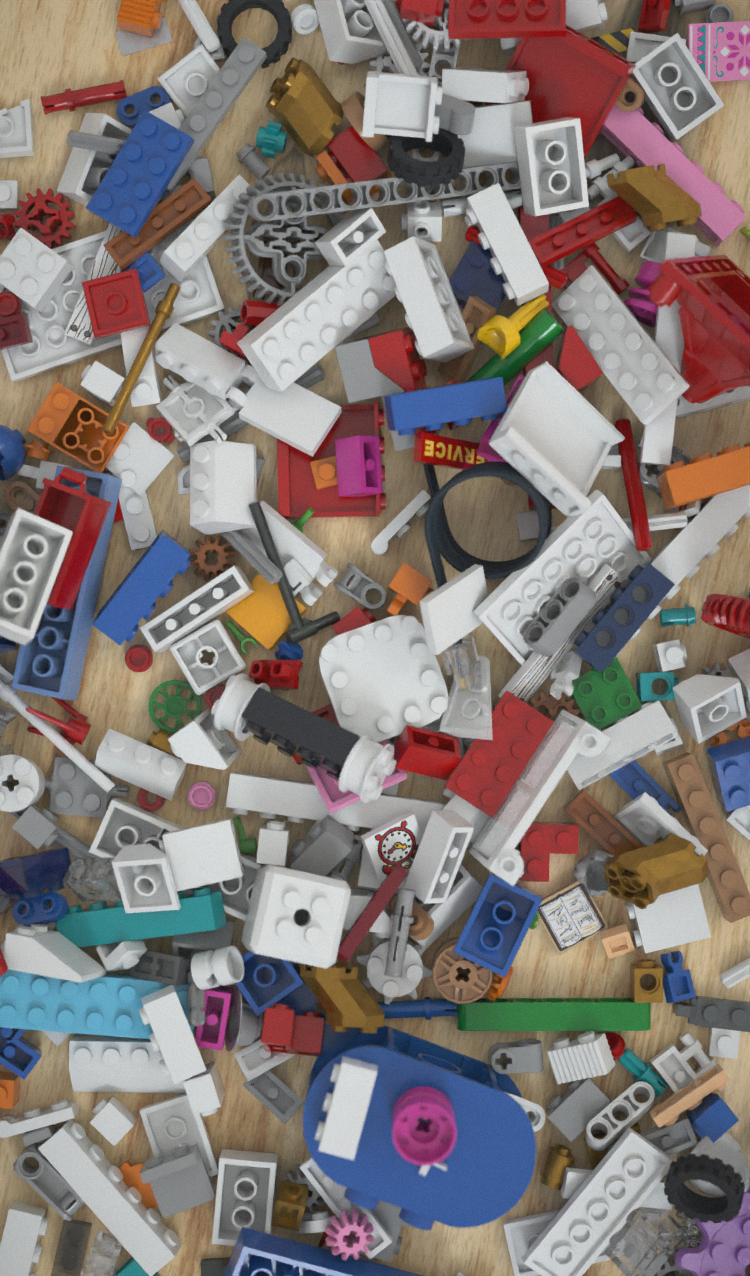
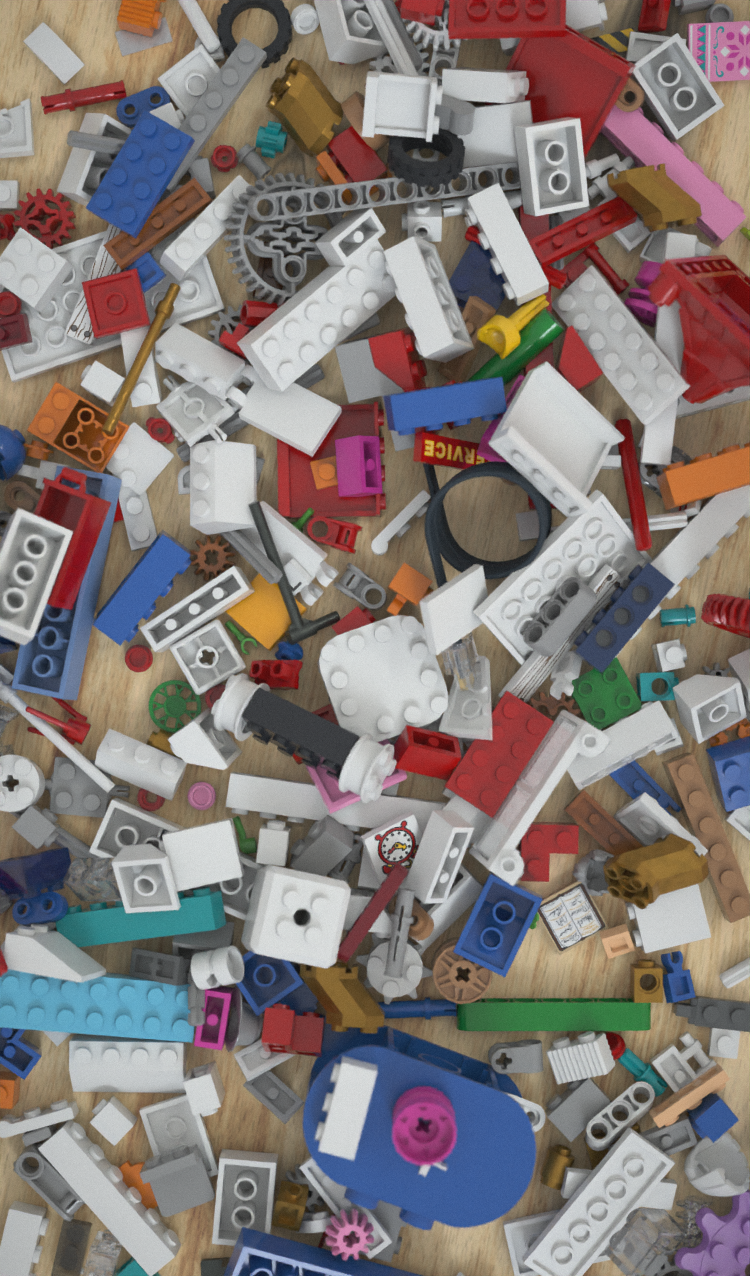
(53, 53): none -> white slope
(122, 955): white bracket -> none
(171, 1035): white brick -> none
(227, 151): none -> red plate
(336, 534): none -> red piece
(499, 985): orange gear -> none
(707, 1170): black tyre -> none

